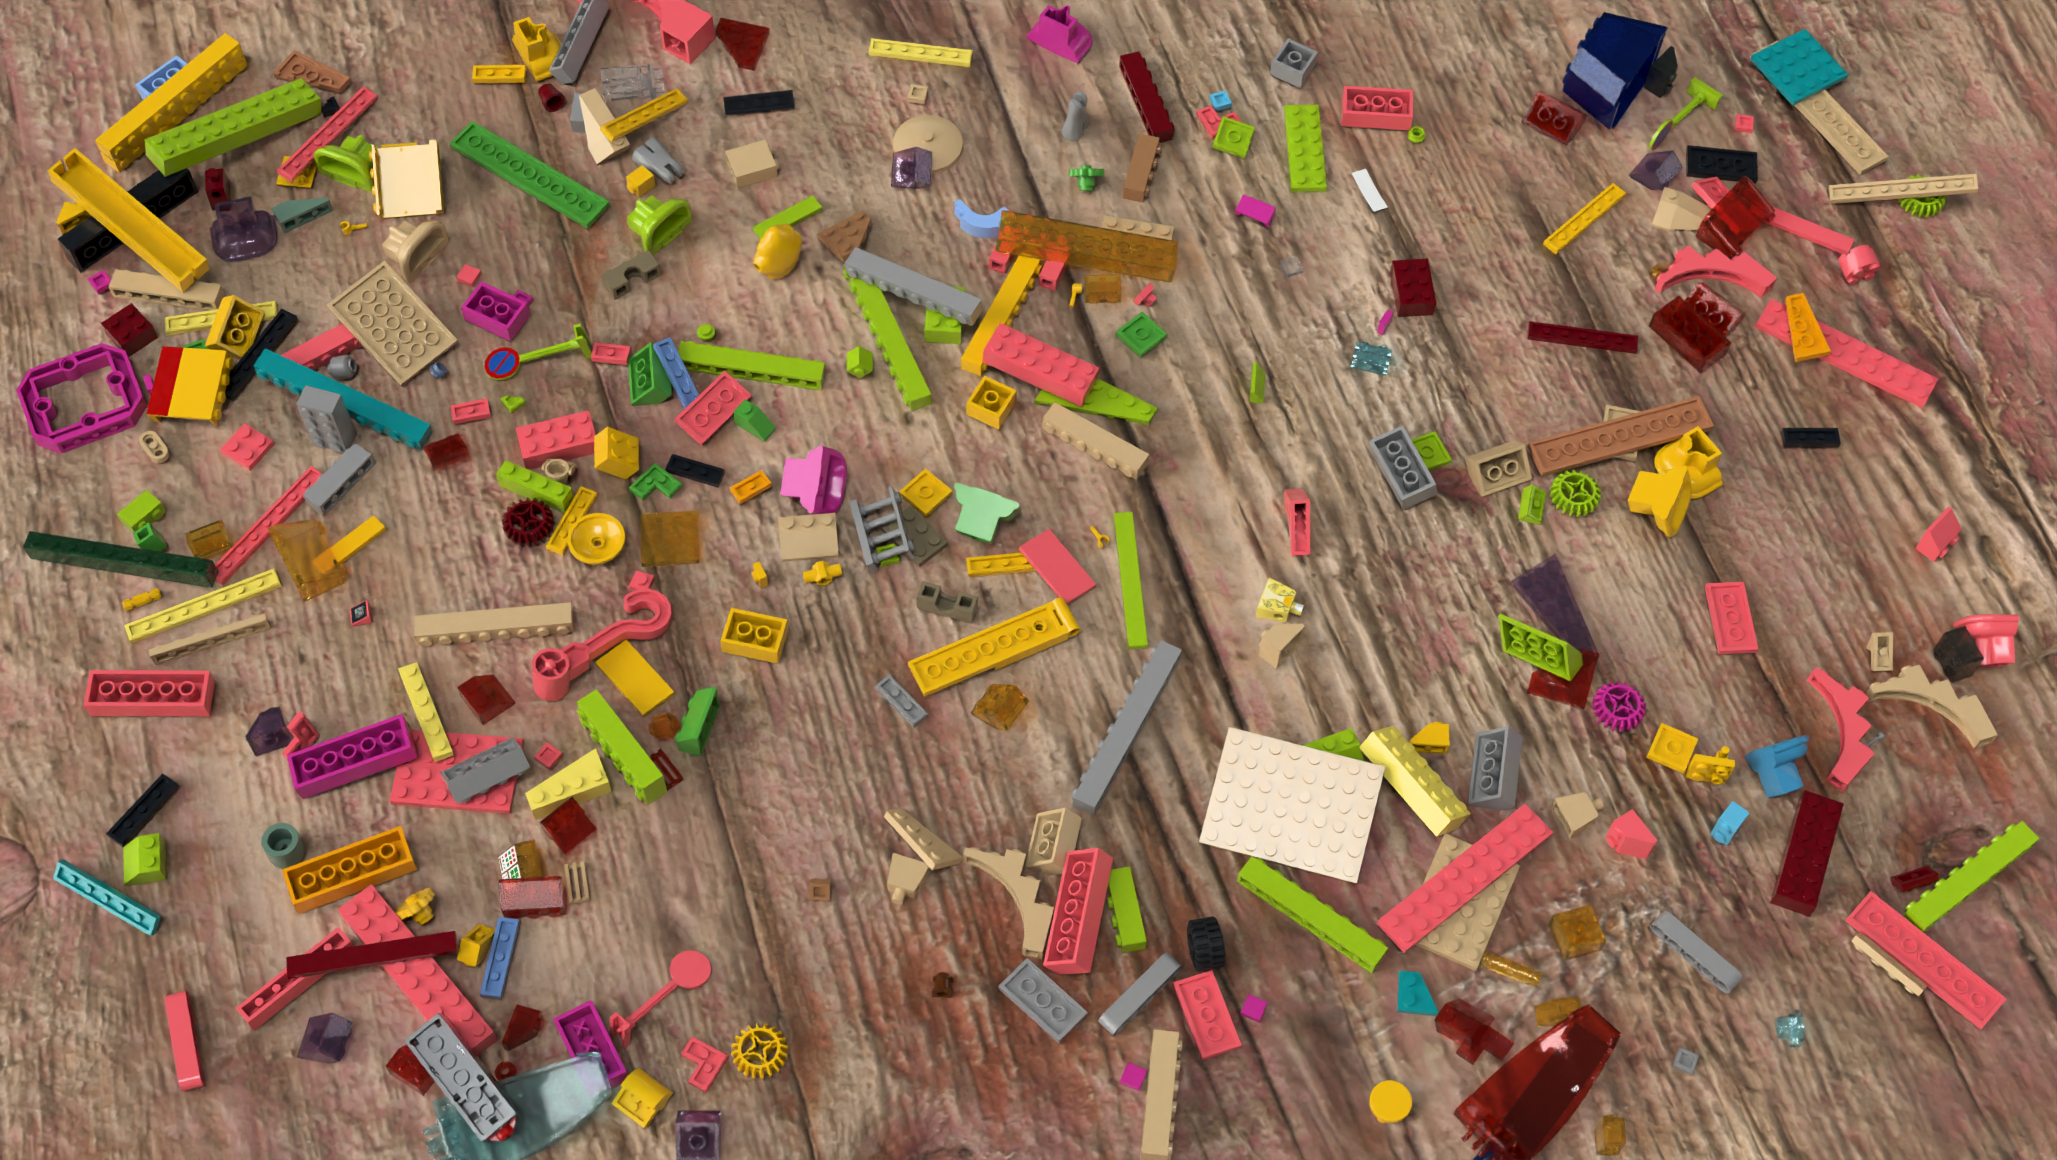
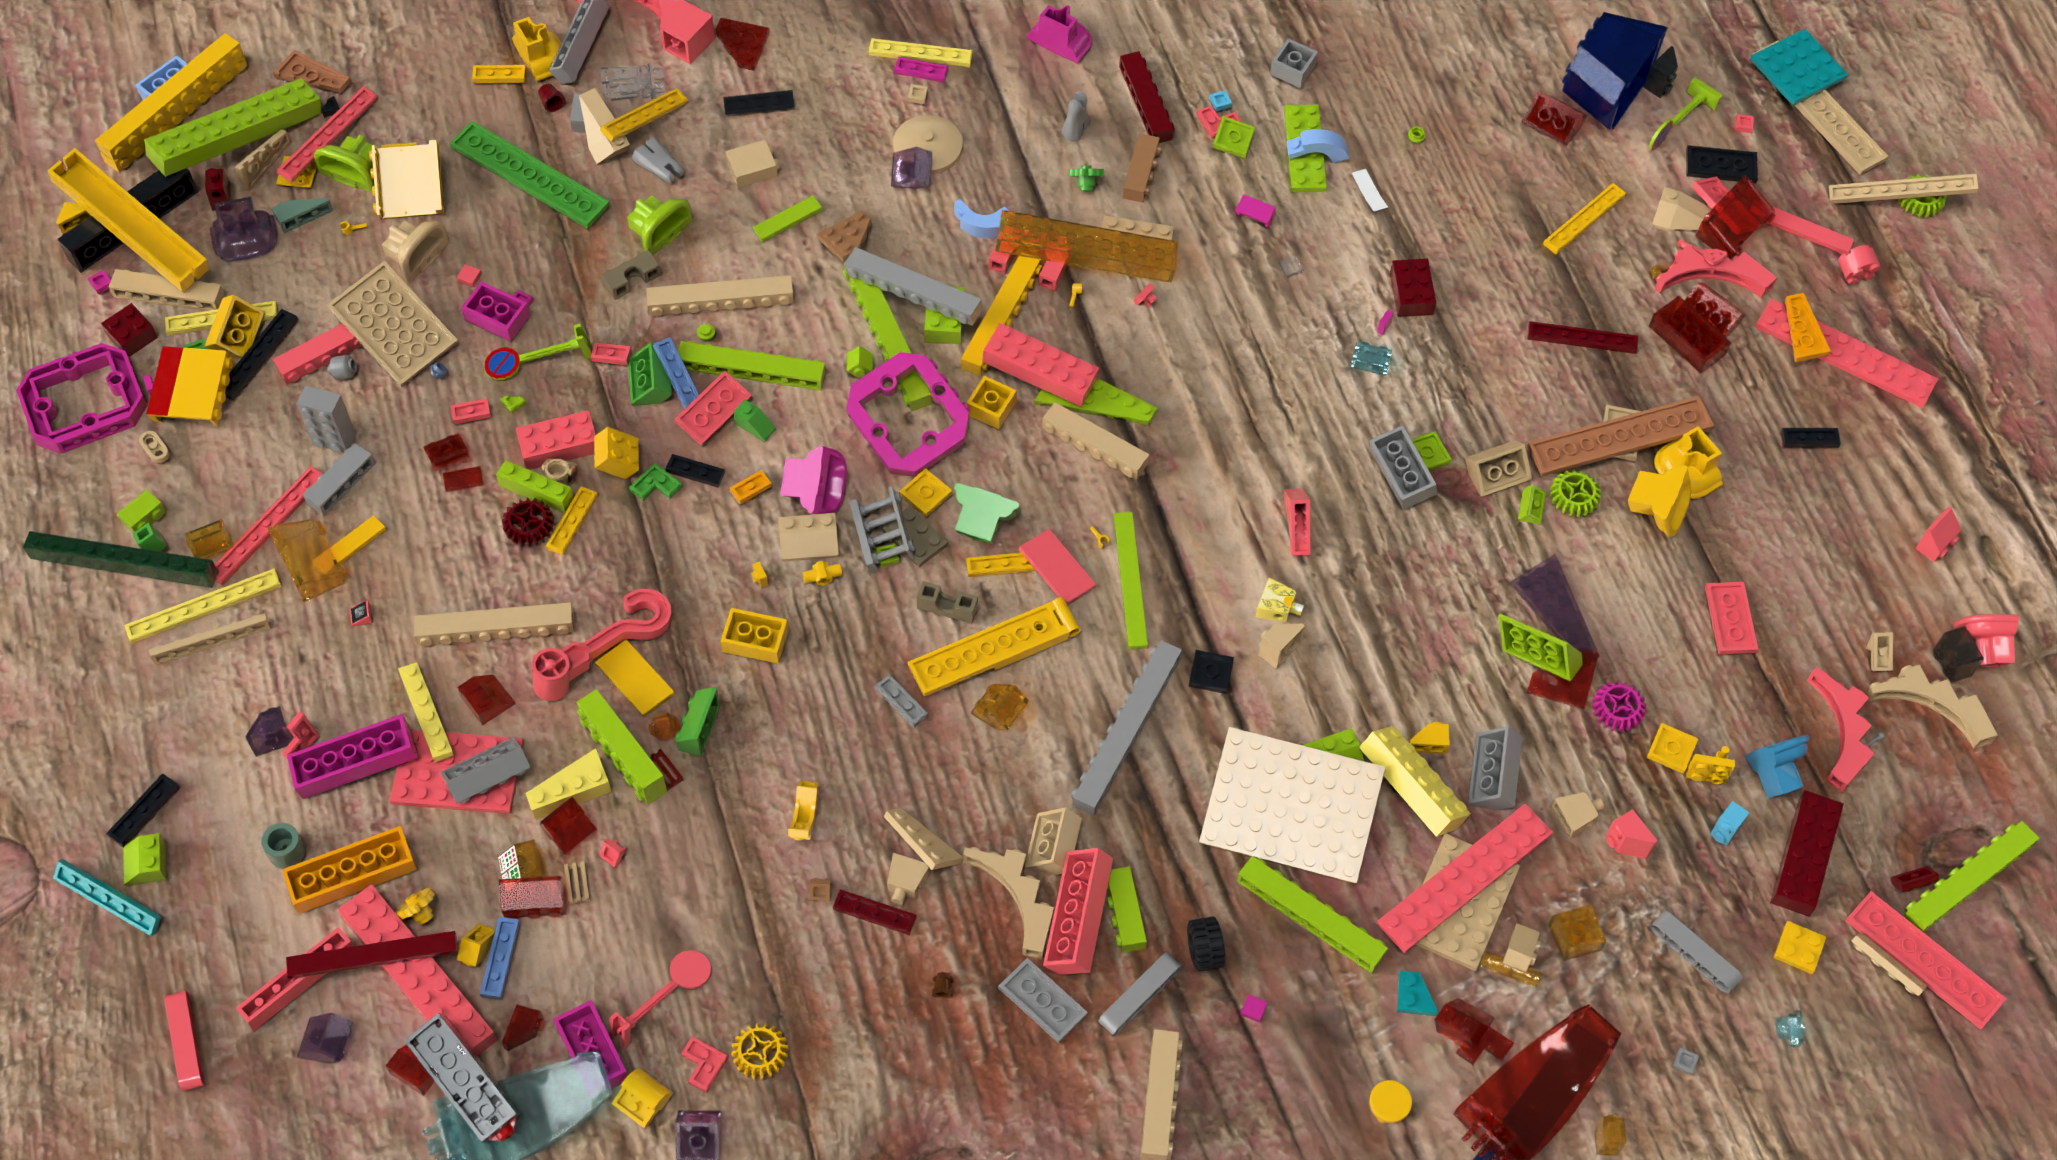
(141, 599): yellow axle -> none
(149, 693): coral brick -> none
(247, 446): coral plate -> none
(260, 160): none -> tan wing
(359, 406): teal brick -> none
(463, 479): none -> clear red tile
(505, 1065): clear red plate -> none
(548, 756): coral plate -> none
(593, 530): yellow dish -> none
(612, 852): none -> coral tile
(640, 181): yellow brick -> none
(641, 581): coral plate -> none
(669, 538): clear yellow plate -> none
(720, 295): none -> tan brick
(778, 251): yellow piece -> none
(805, 810): none -> yellow arch
(874, 912): none -> dark red tile
(893, 371): none -> dark pink panel
(921, 69): none -> dark pink tile
(1102, 288): clear yellow brick -> none
(1133, 1076): dark pink tile -> none
(1141, 334): bright green plate -> none
(1207, 1015): coral plate -> none
(1211, 671): none -> black tile
(1257, 384): lime slope -> none
(1319, 141): none -> light blue arch
(1377, 108): coral brick -> none
(1522, 948): none -> tan brick
(1555, 1010): clear yellow slope -> none
(1657, 170): clear purple slope -> none
(1712, 256): none -> coral piece
(1799, 947): none -> yellow plate

